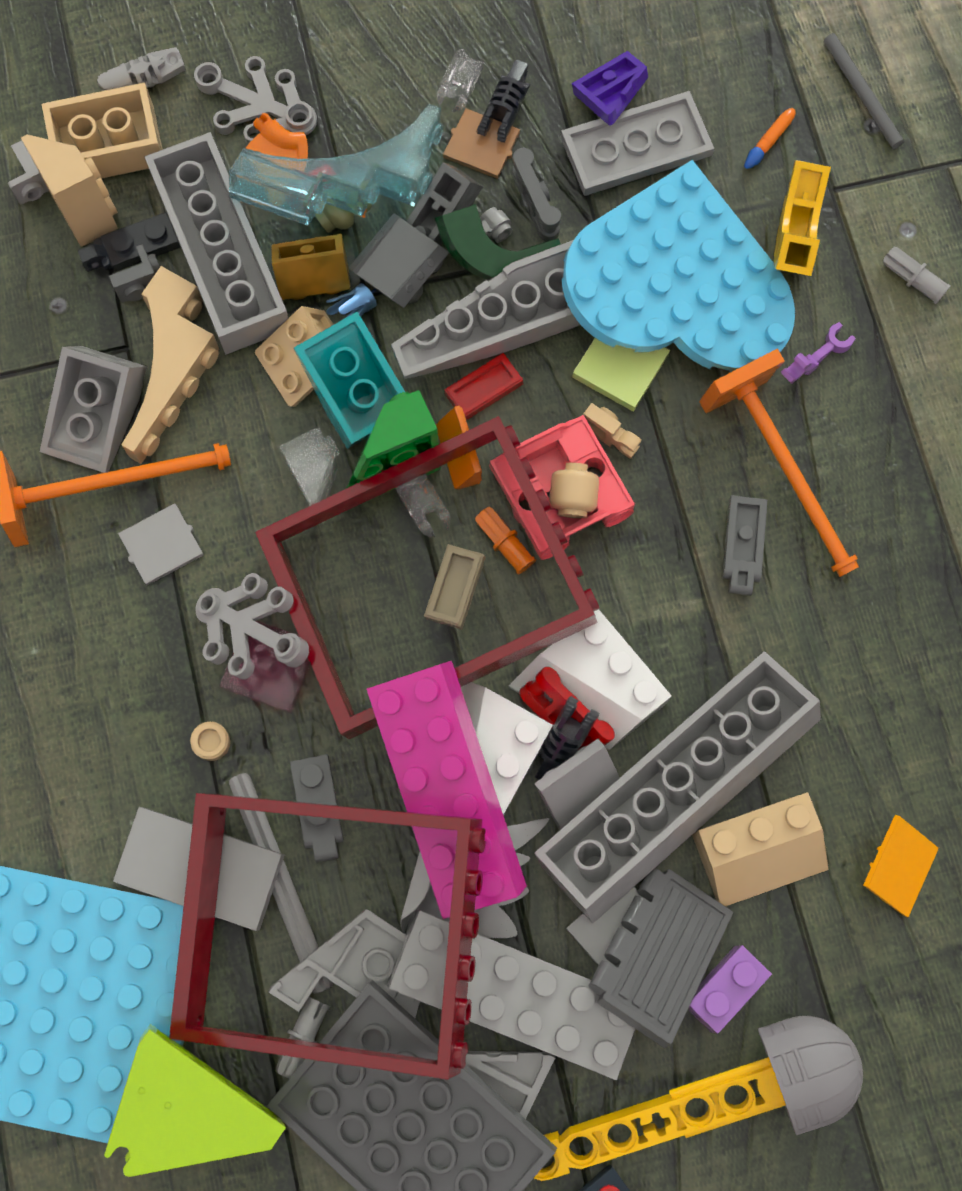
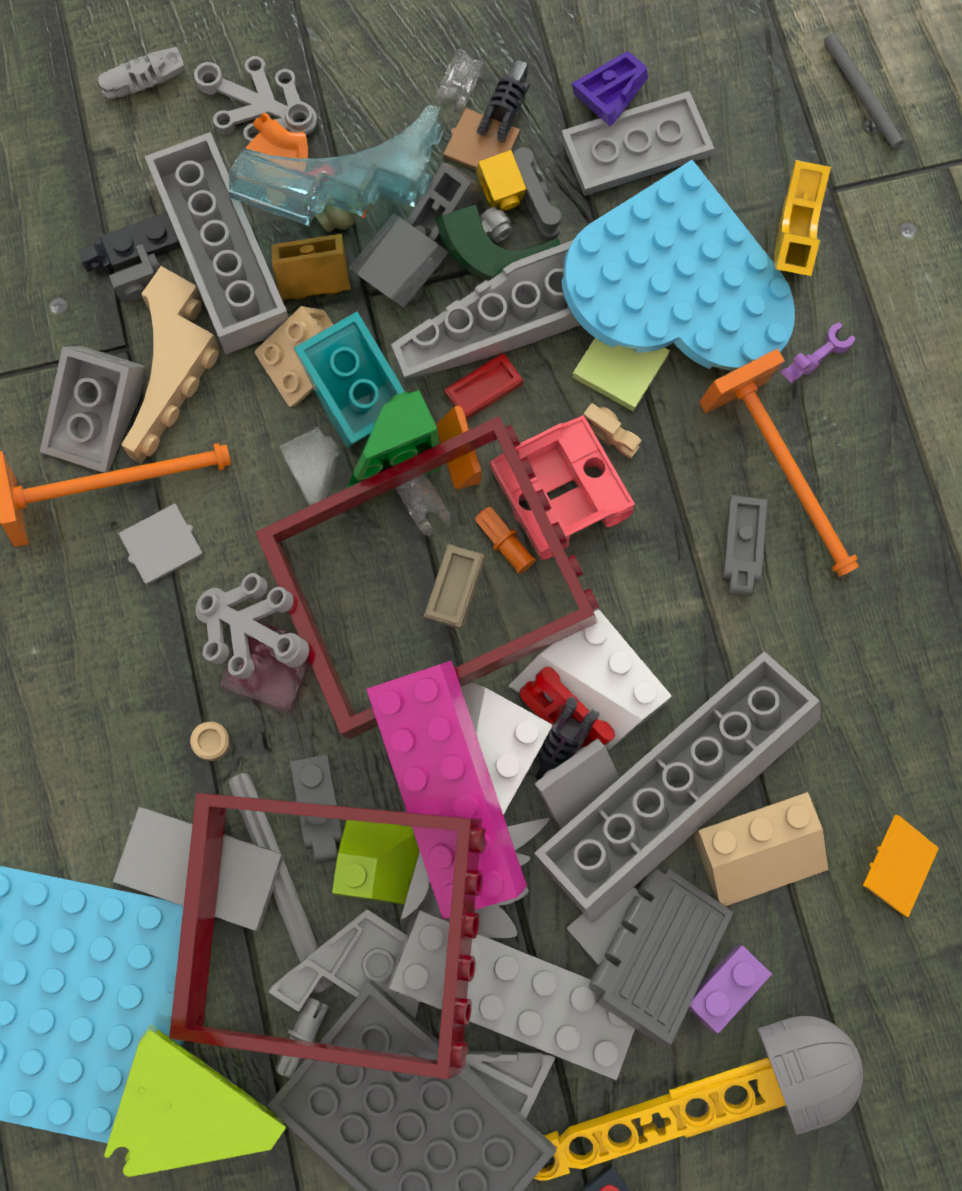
(29, 185): light grey bracket -> none
(74, 187): tan slope -> none
(108, 126): tan brick -> none
(357, 300): flat silver piece -> none
(376, 862): none -> lime slope
(501, 181): none -> yellow brick
(574, 491): tan head -> none
(769, 138): orange piece -> none
(915, 274): light grey axle -> none

